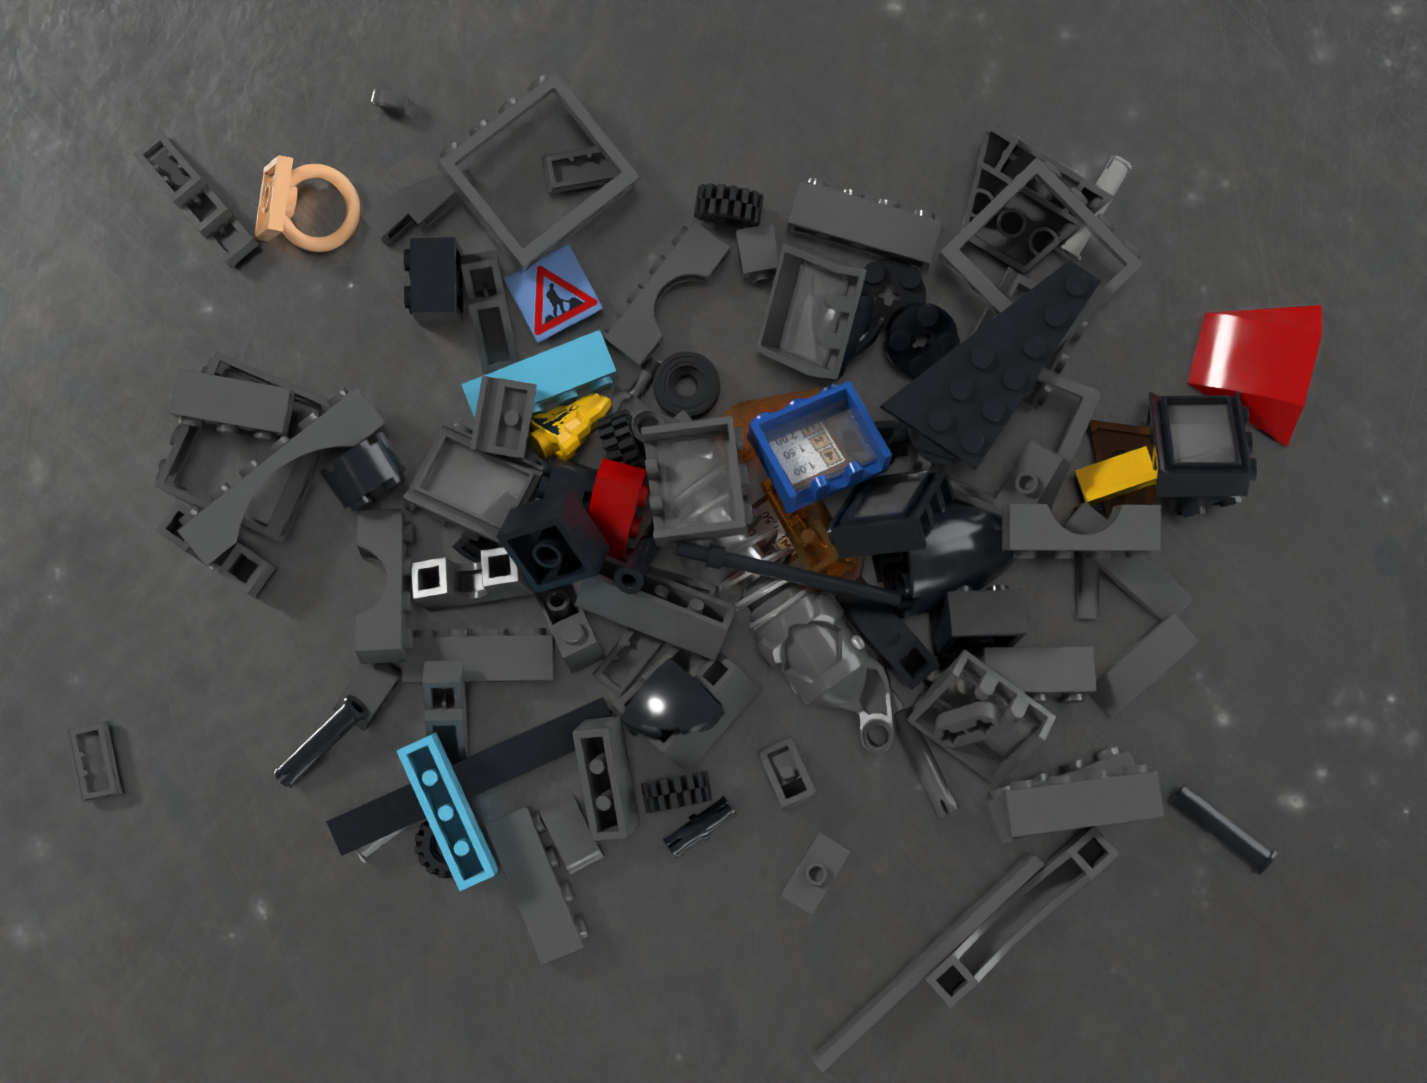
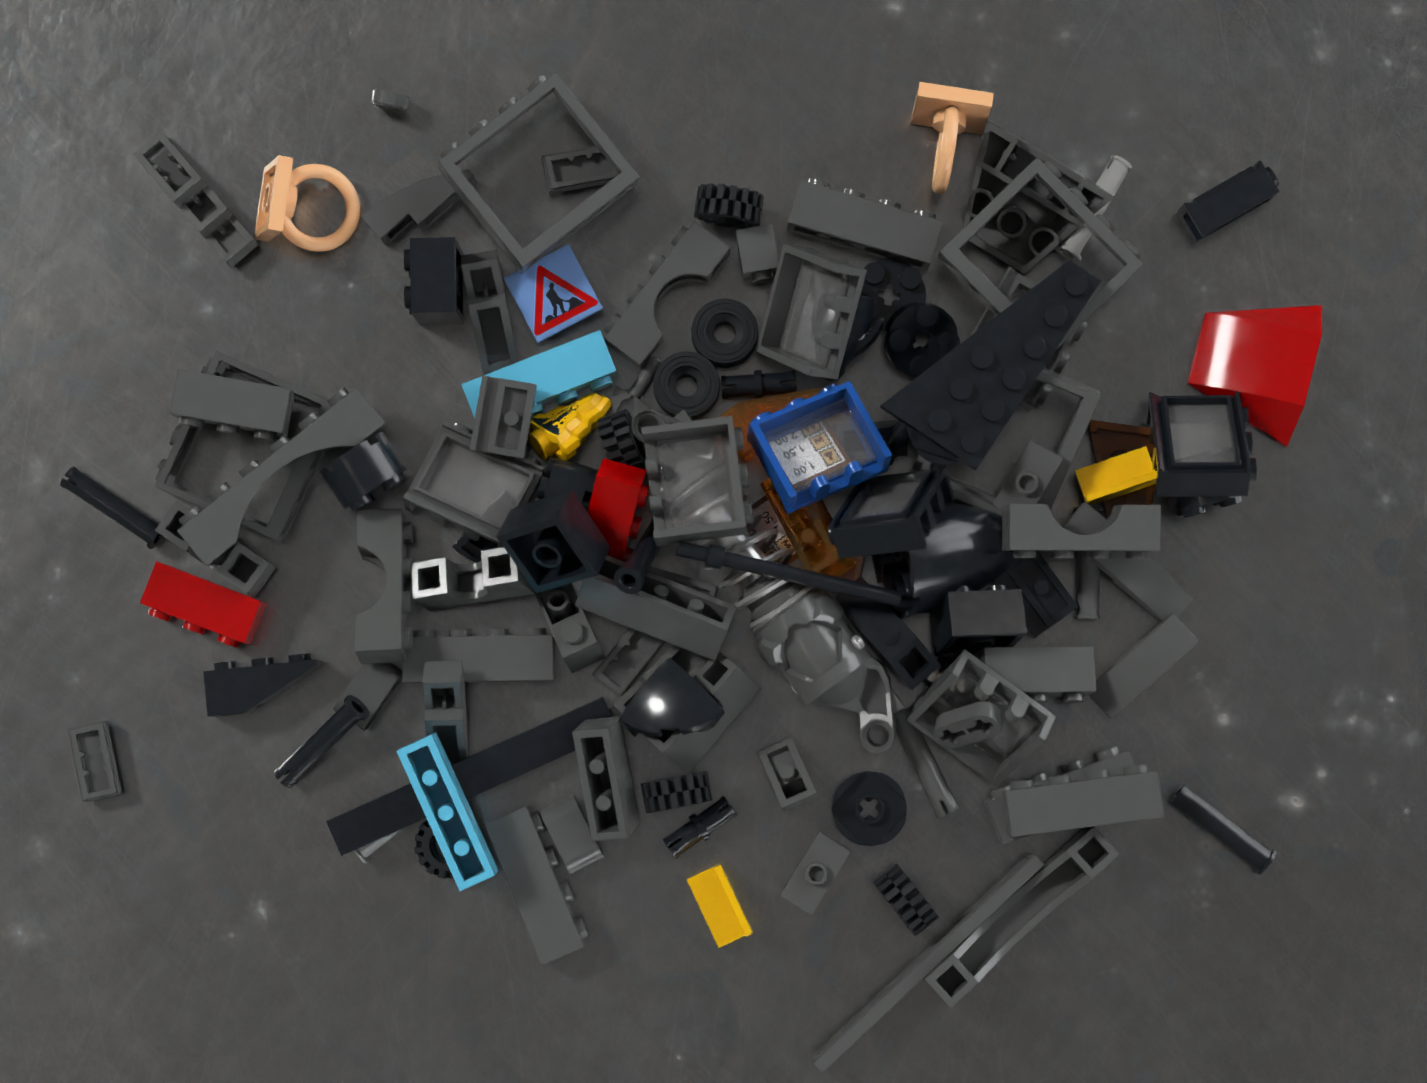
(112, 506): none -> black pin
(202, 605): none -> red brick
(246, 689): none -> black slope
(719, 905): none -> yellow panel
(732, 313): none -> black tyre
(758, 384): none -> black pin
(871, 830): none -> black plate
(906, 900): none -> black tyre
(950, 113): none -> light nougat tile
(1042, 593): none -> black plate
(1229, 201): none -> black window

